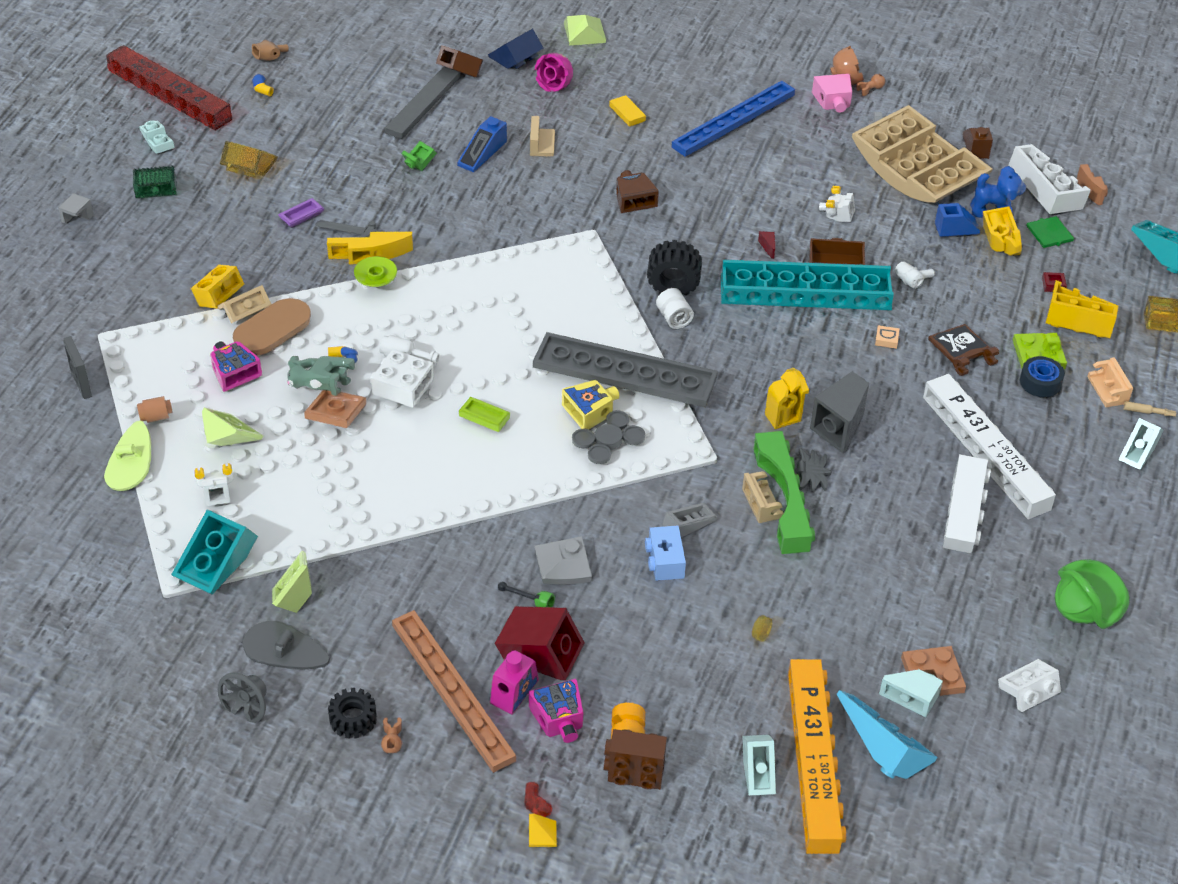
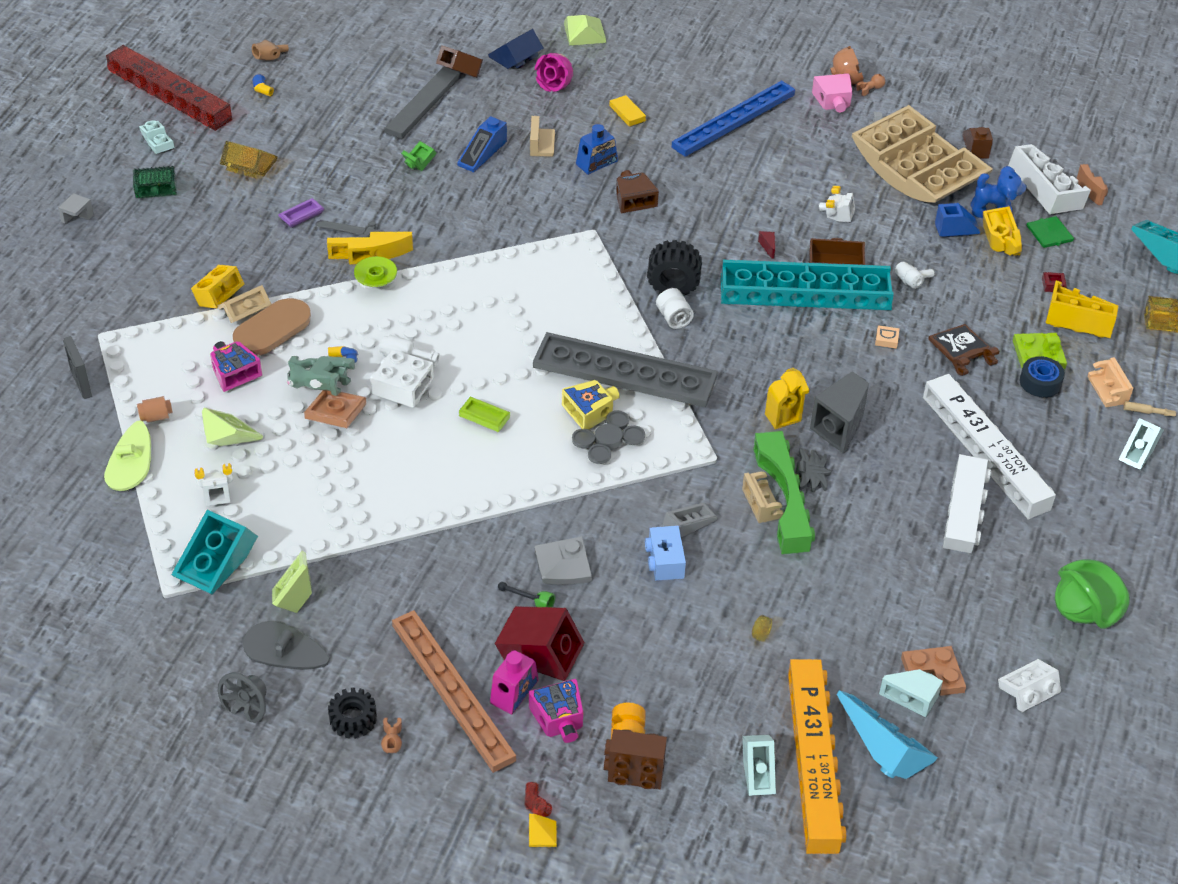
(596, 150): none -> blue torso

